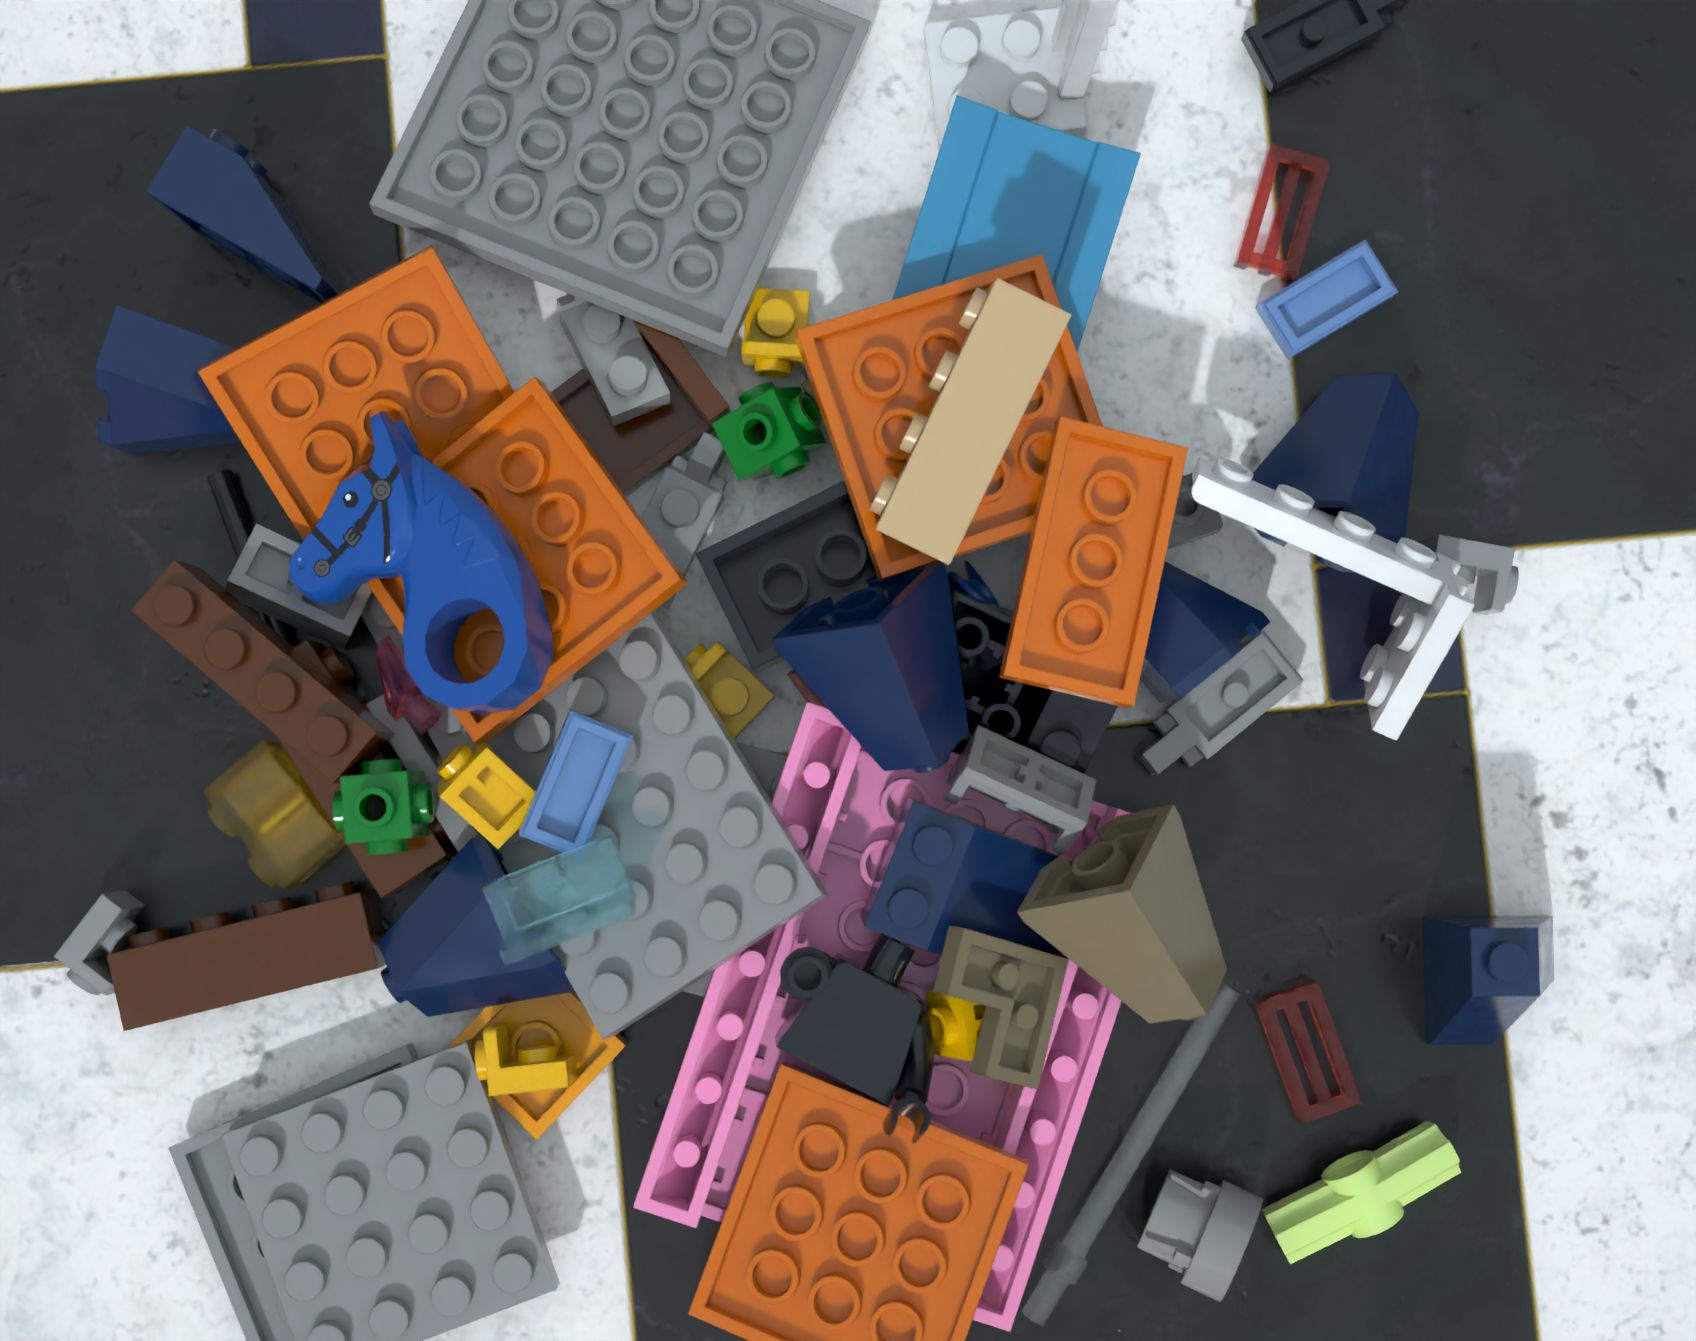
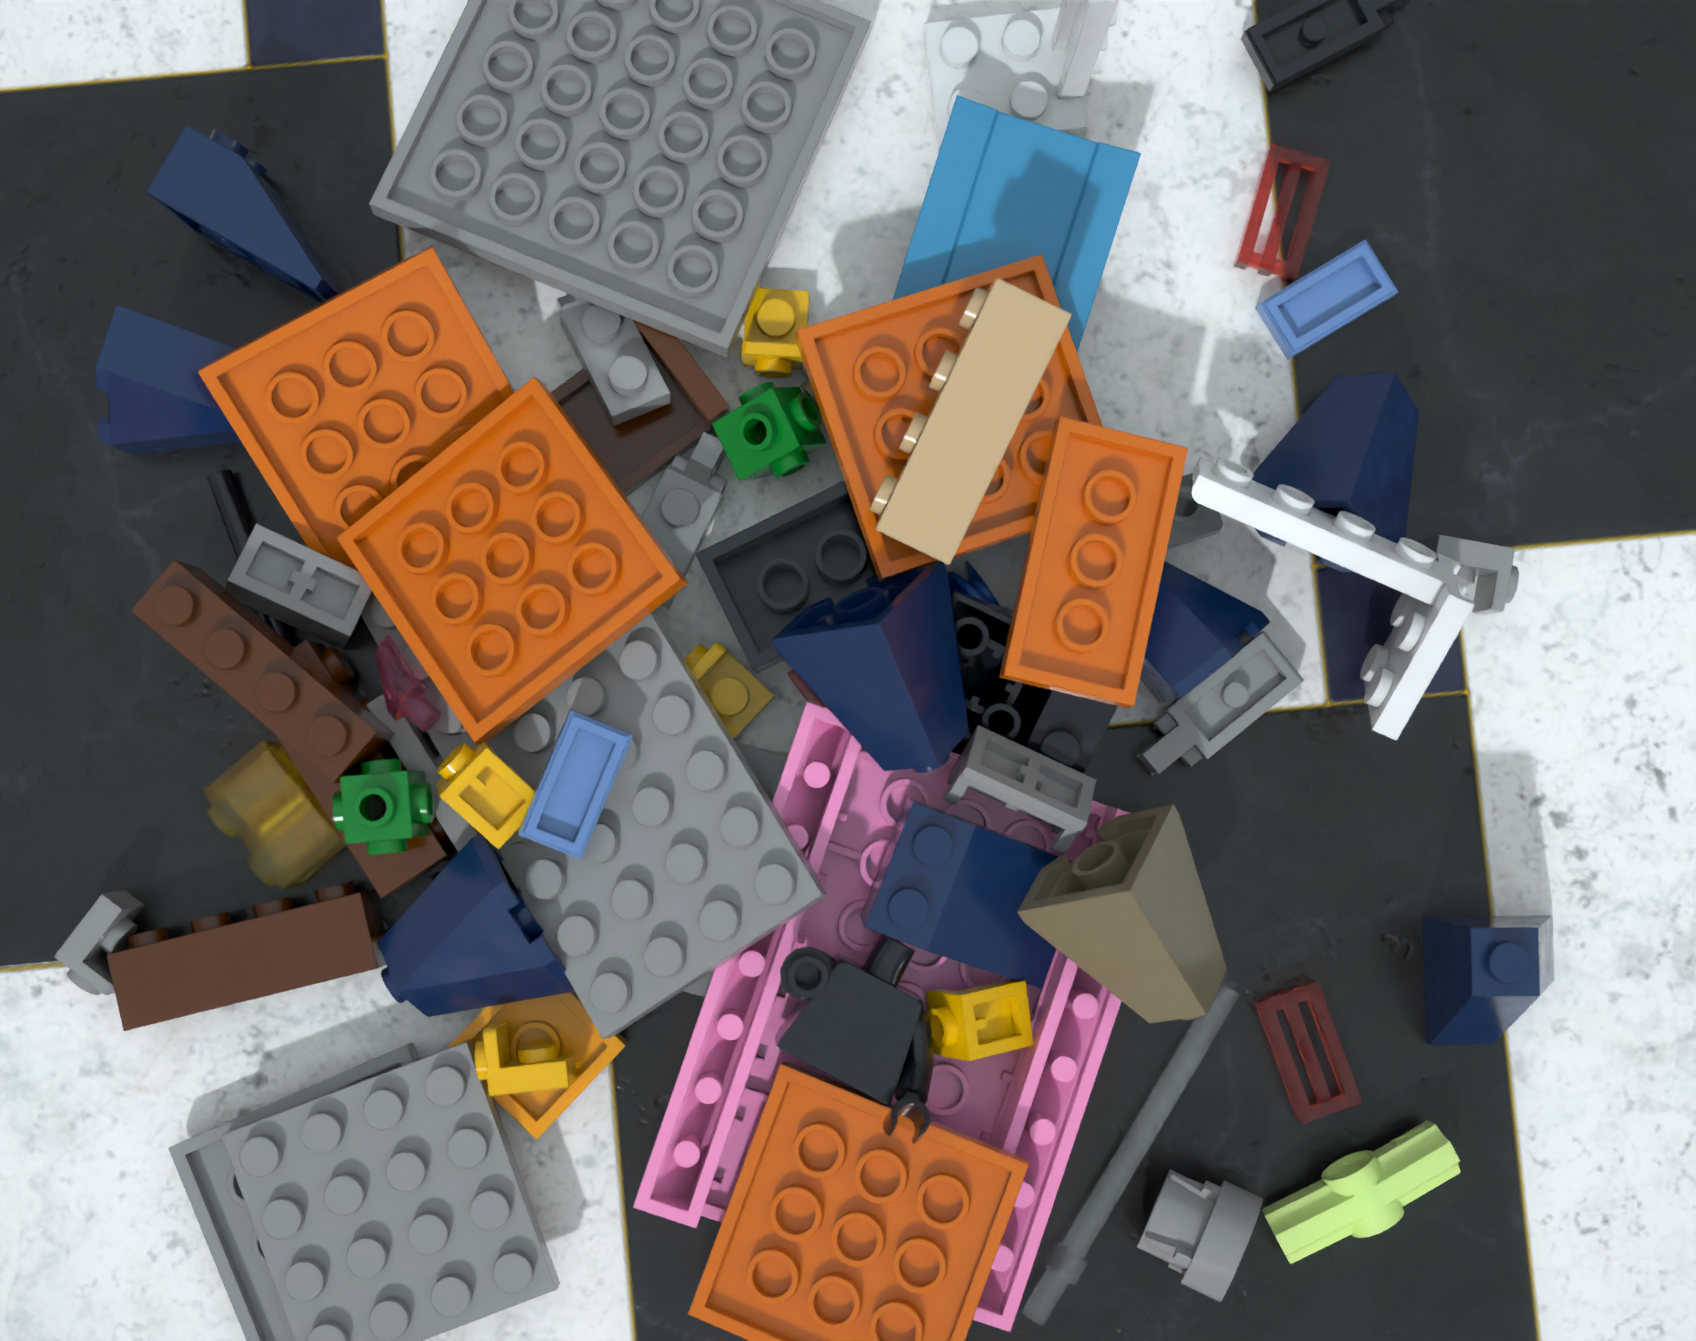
(454, 560): blue animal -> none
(560, 899): clear light blue panel -> none
(1019, 996): dark tan plate -> none

